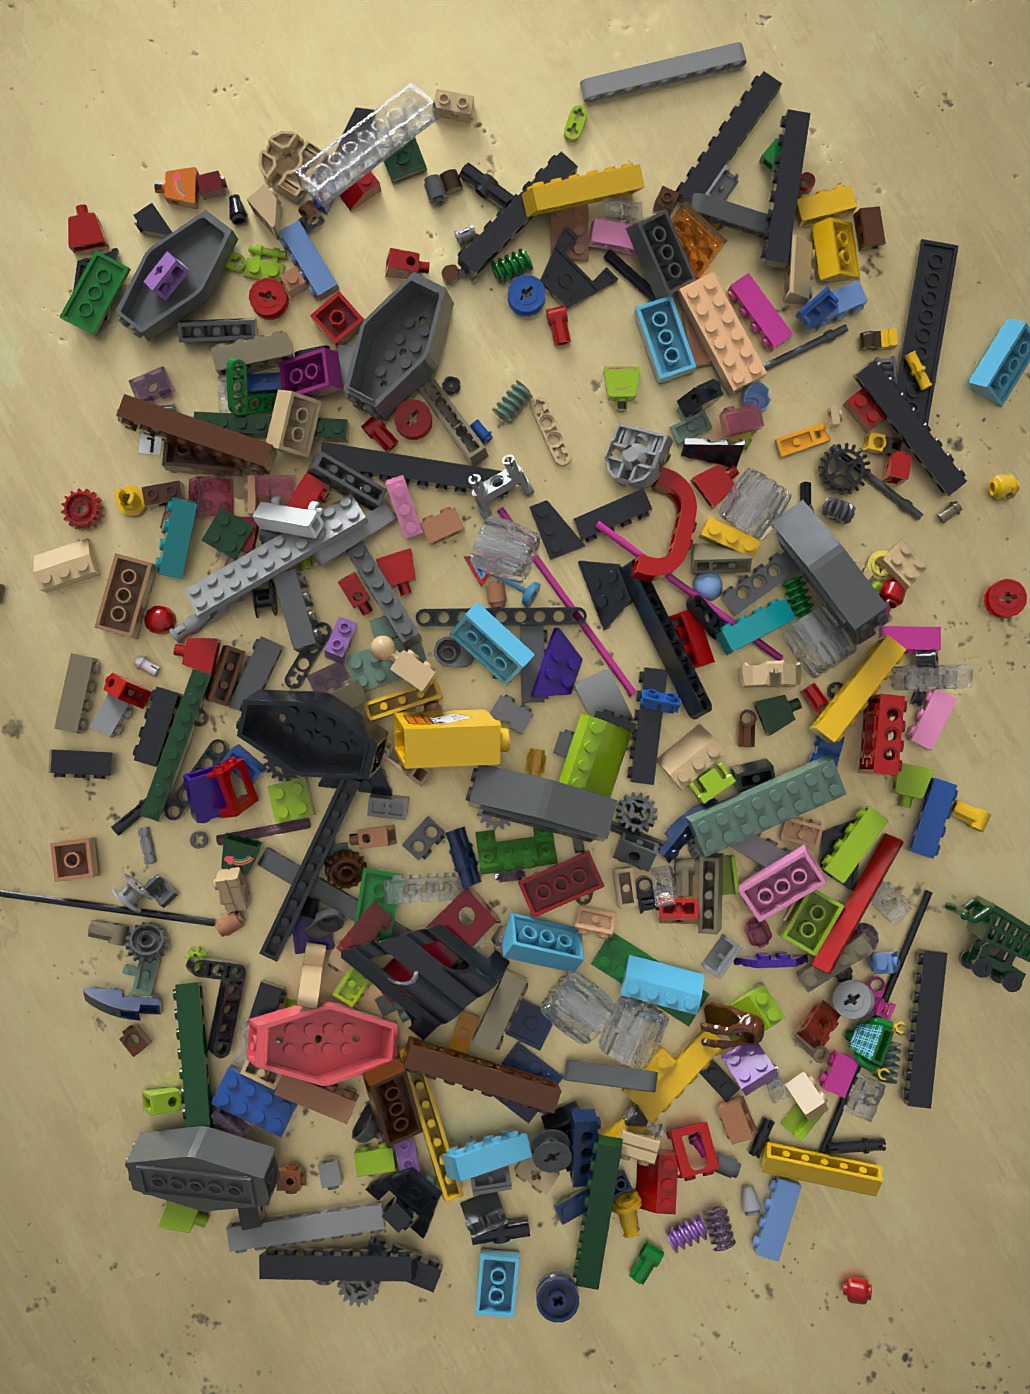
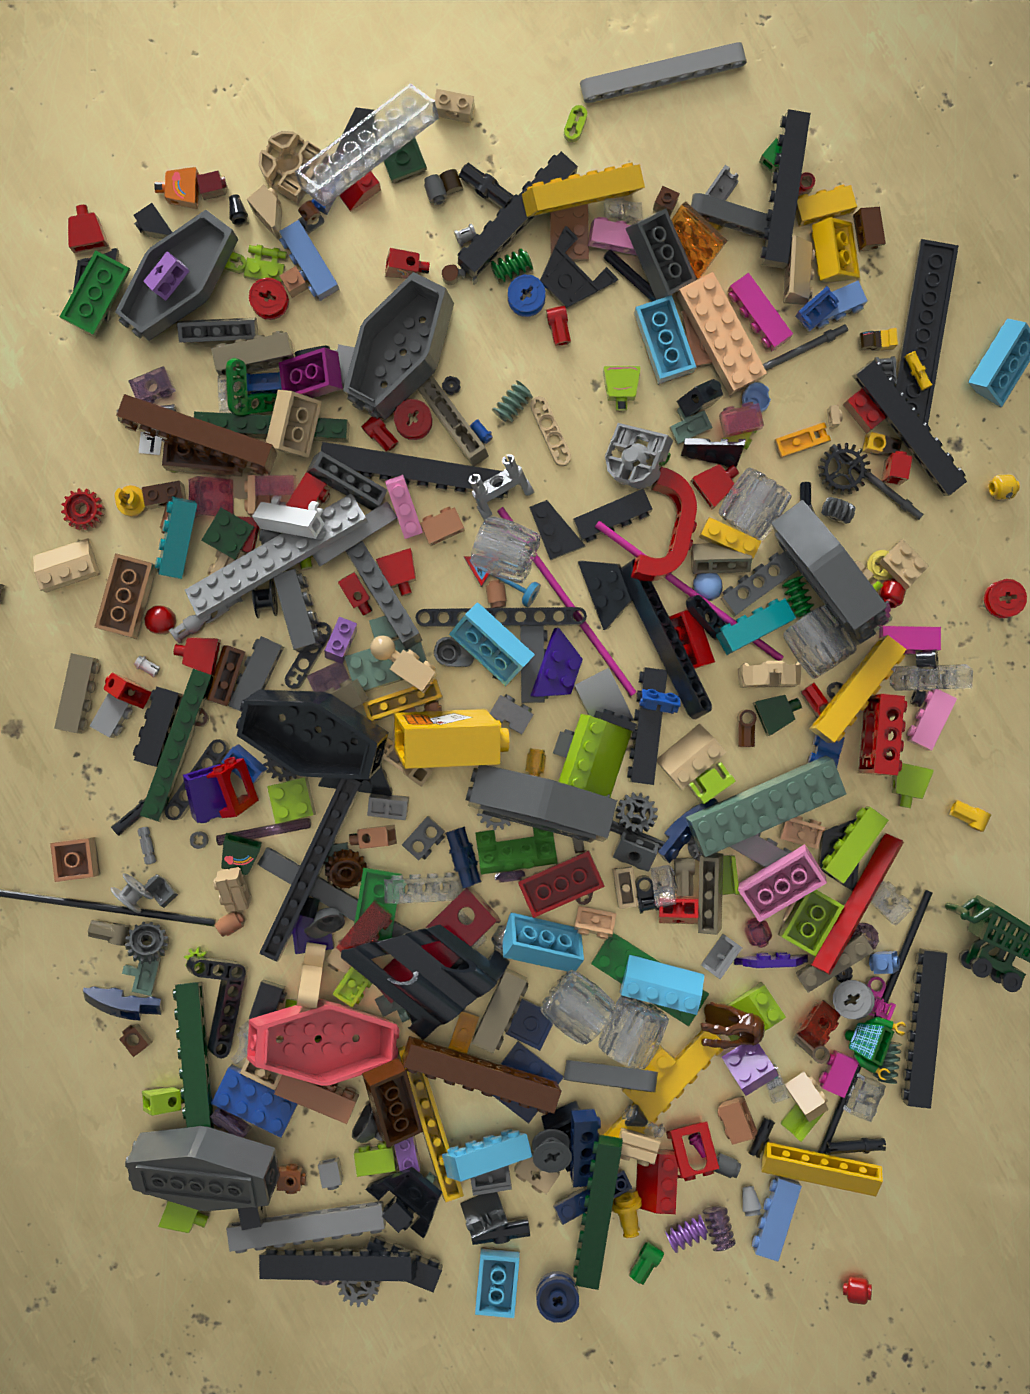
(80, 763): black wedge -> none
(337, 319): red brick -> none
(719, 1081): black plate -> none
(731, 136): black brick -> none
(752, 774): black brick -> none
(932, 818): blue brick -> none
(950, 511): dark tan pin -> none

